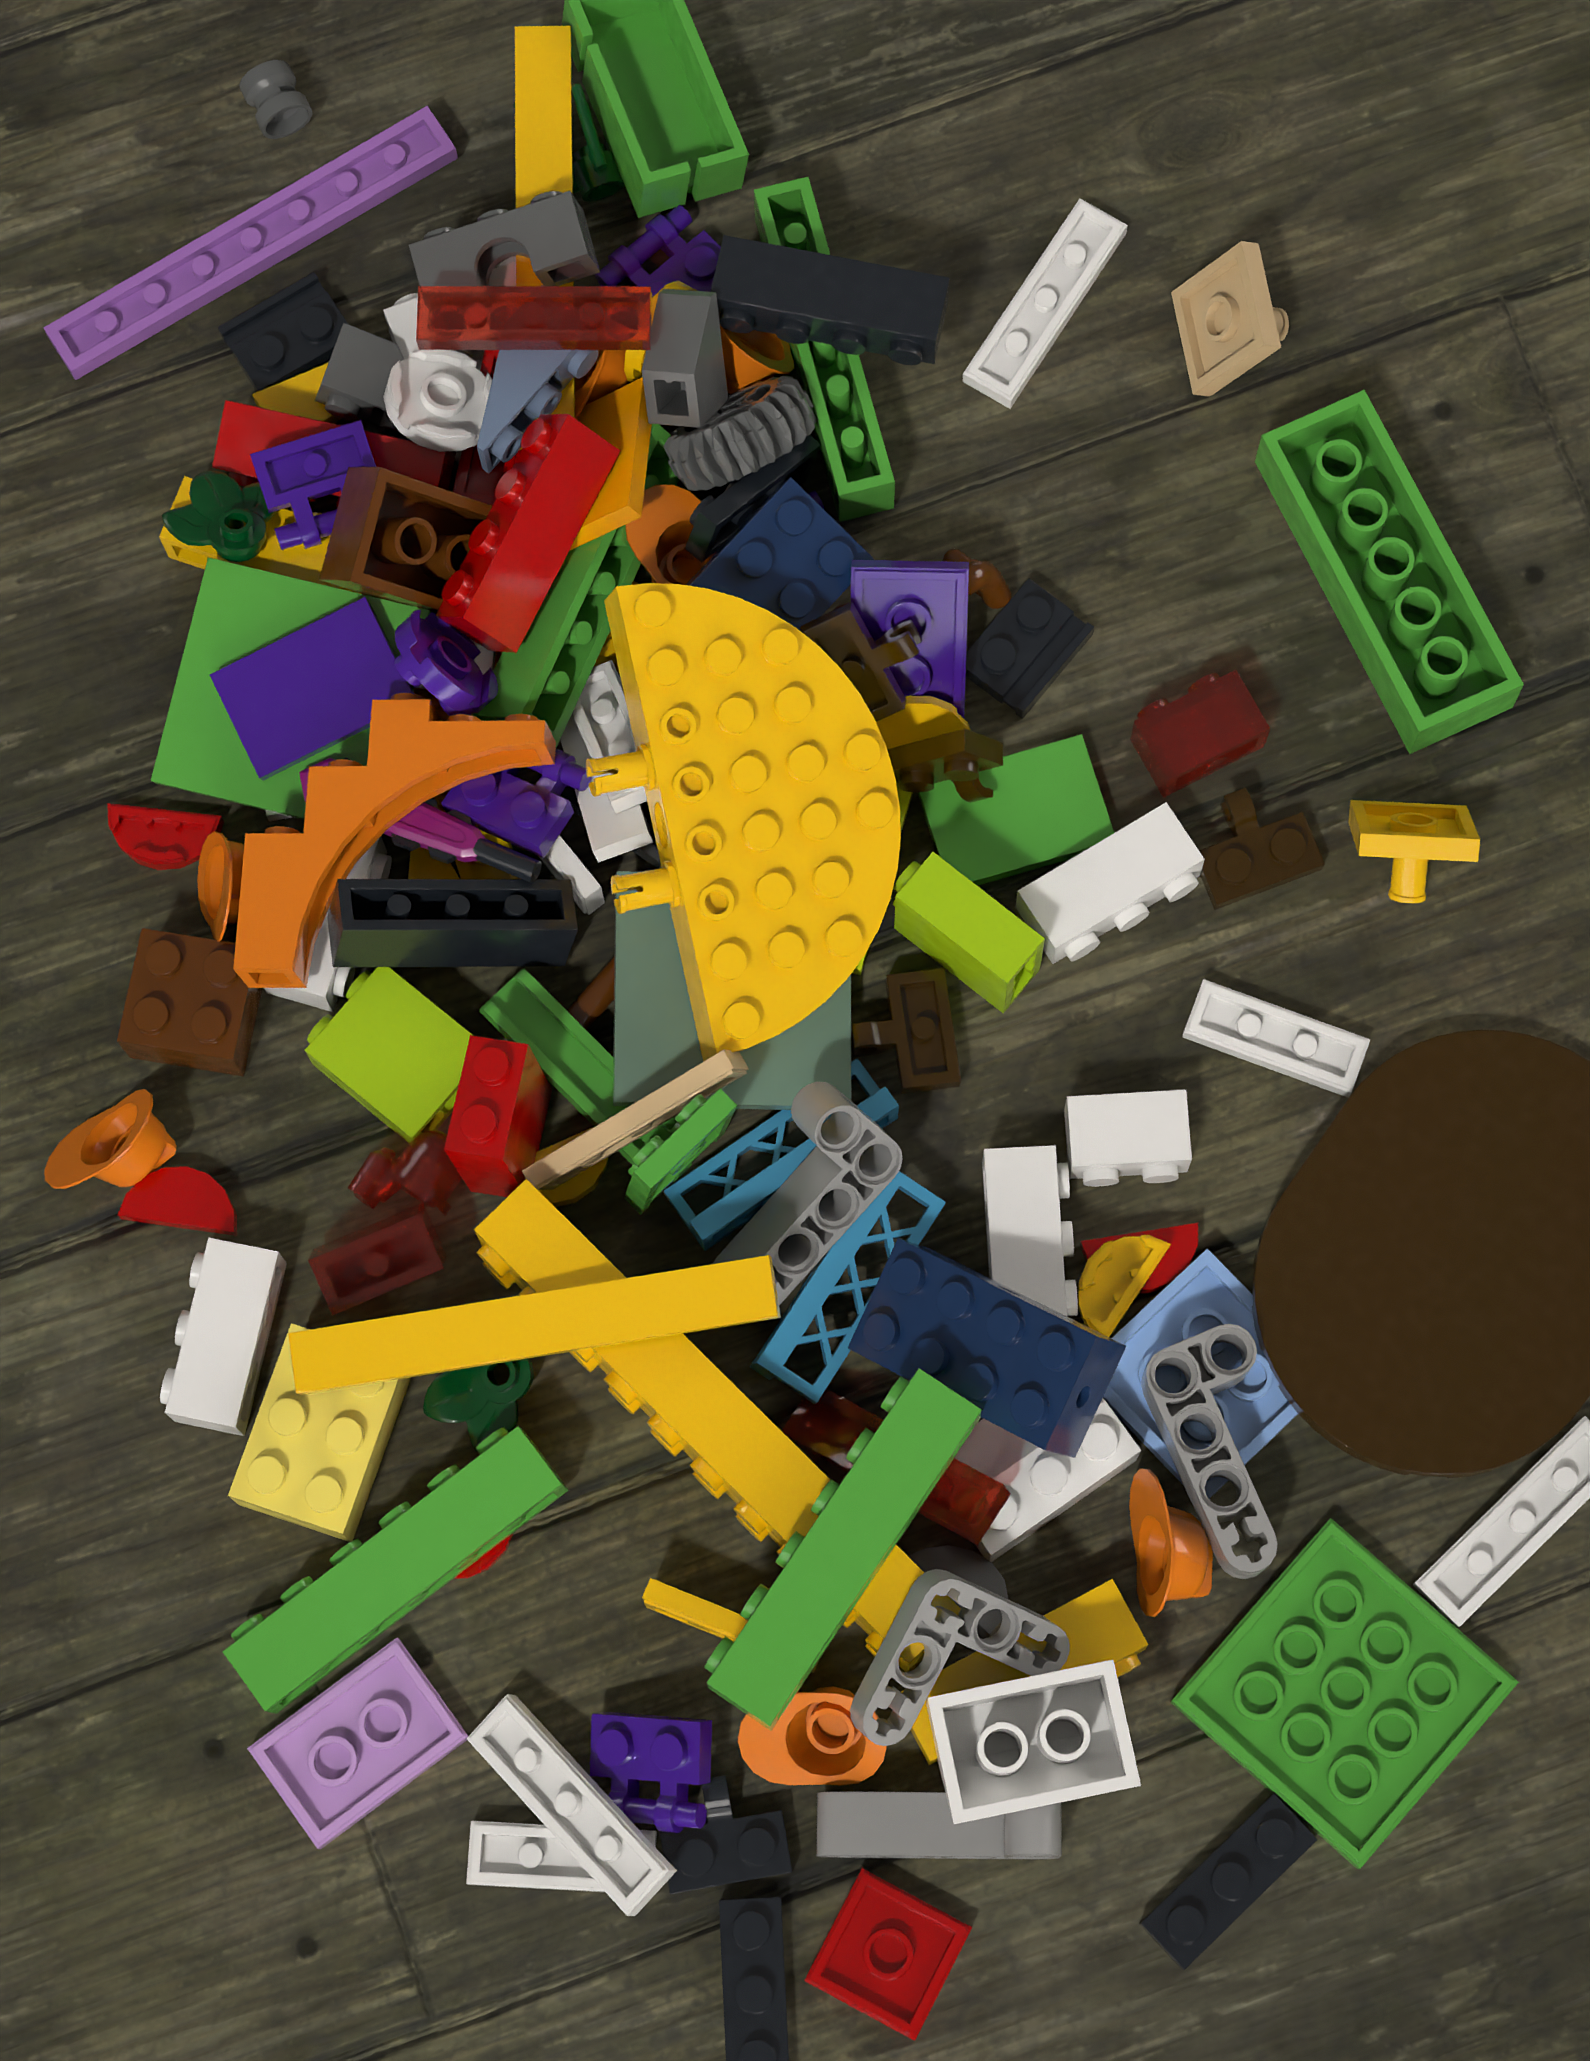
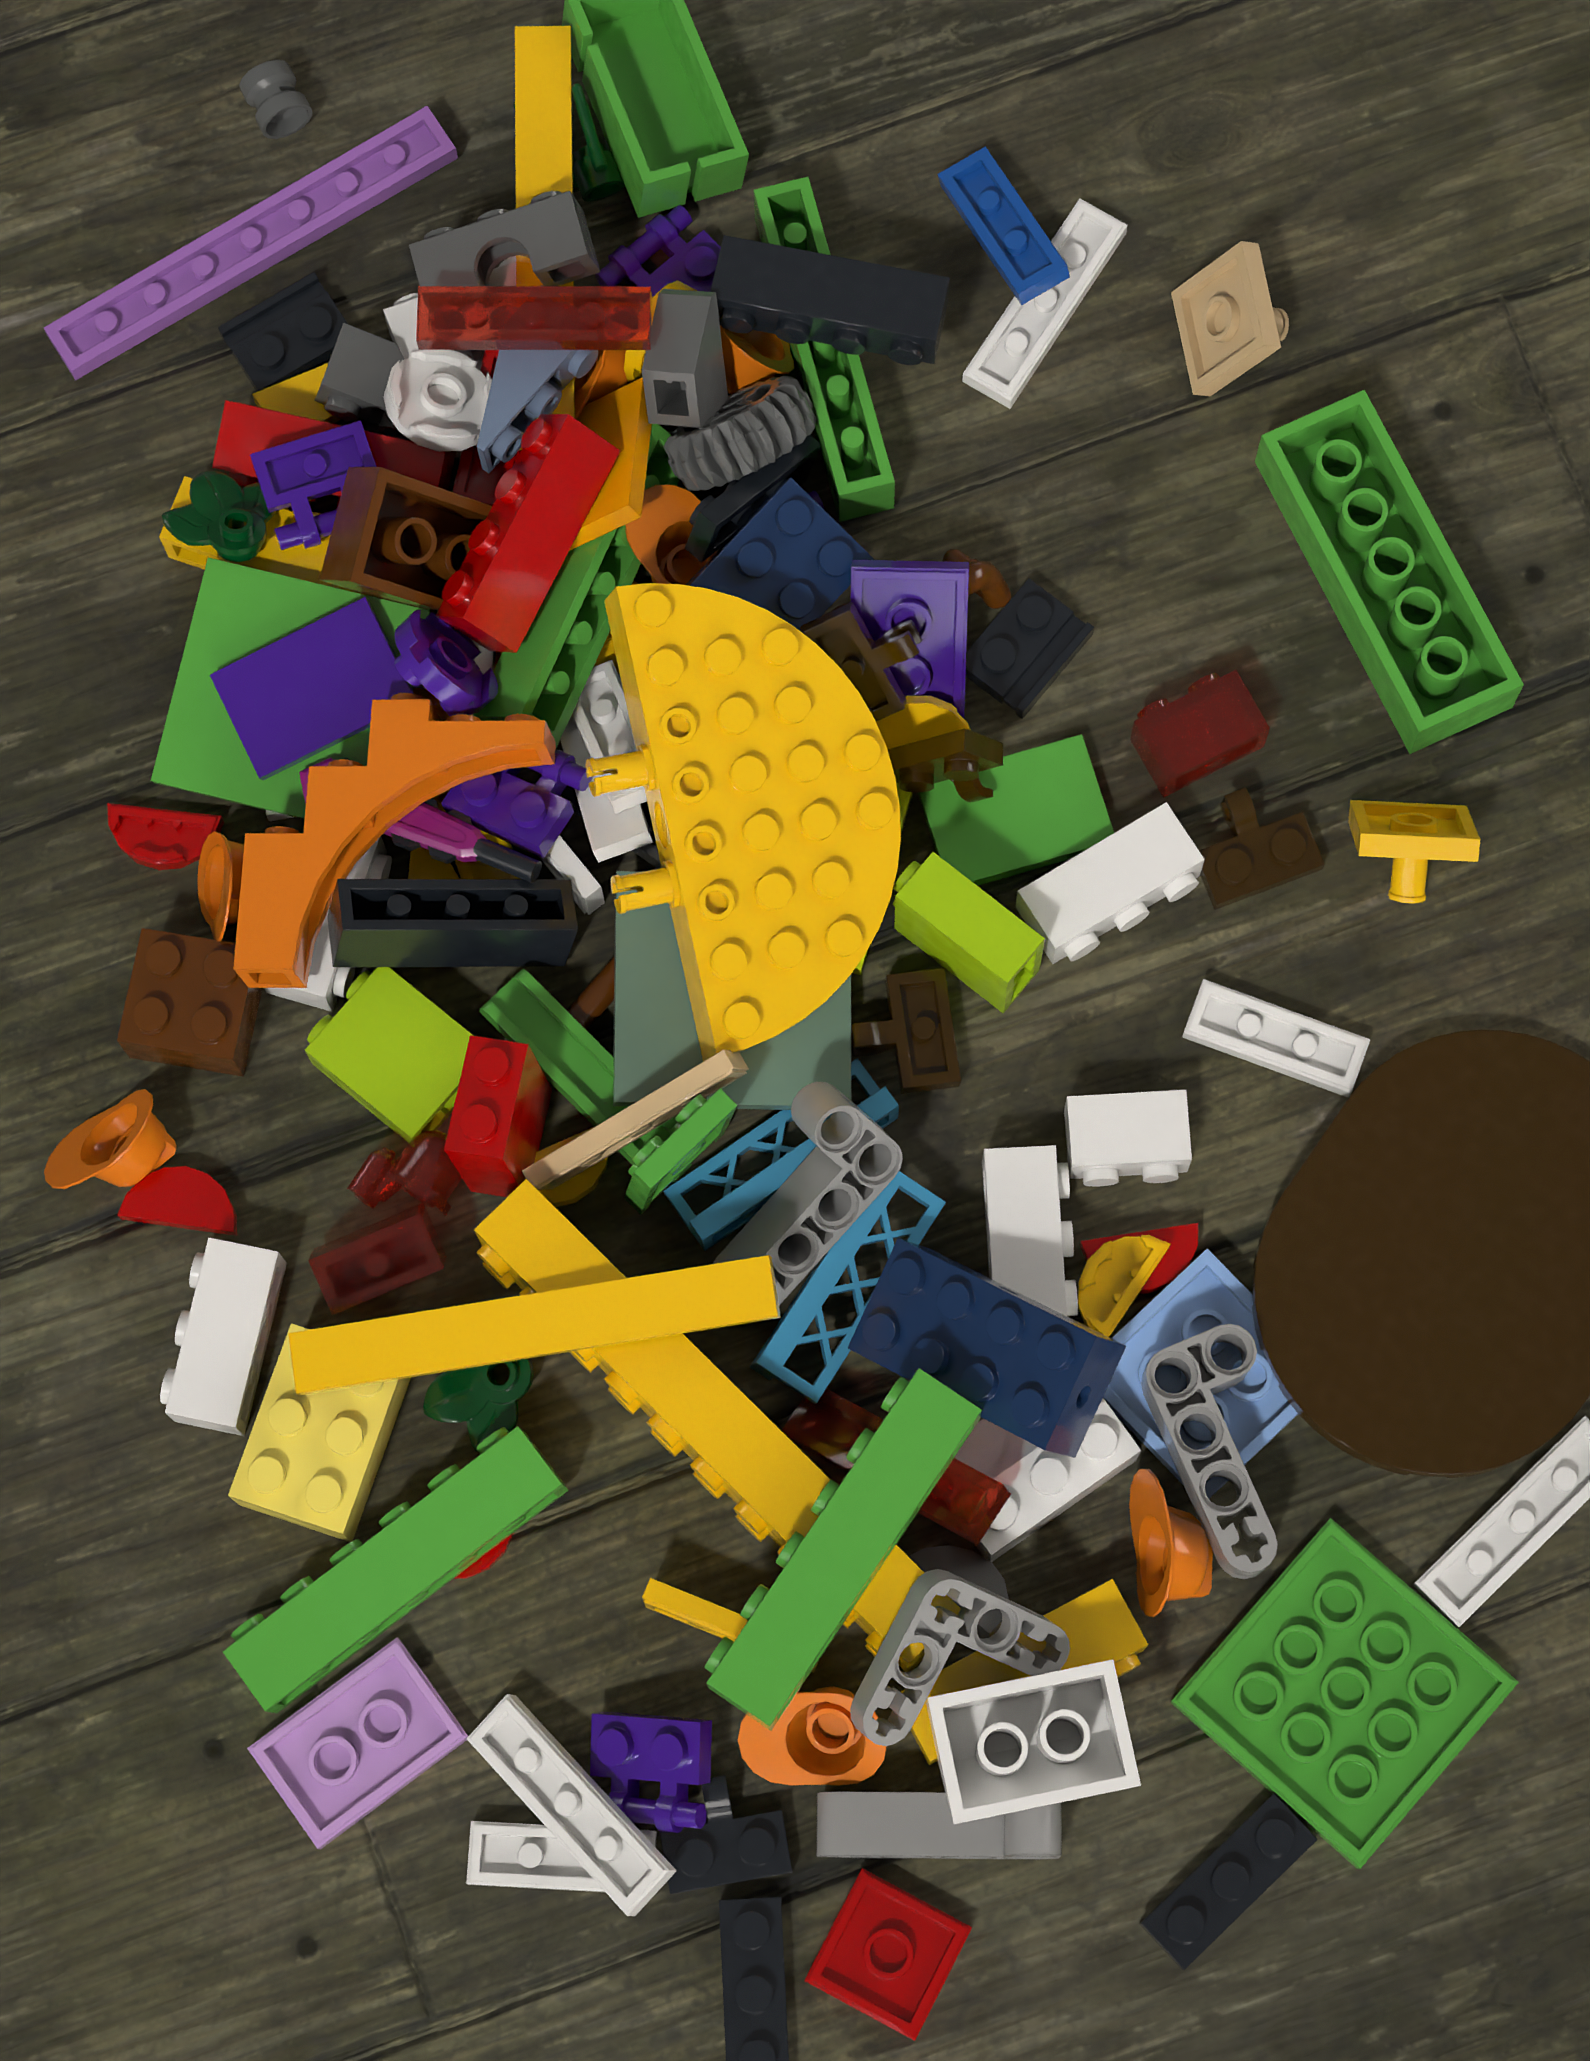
(1003, 225): none -> blue plate

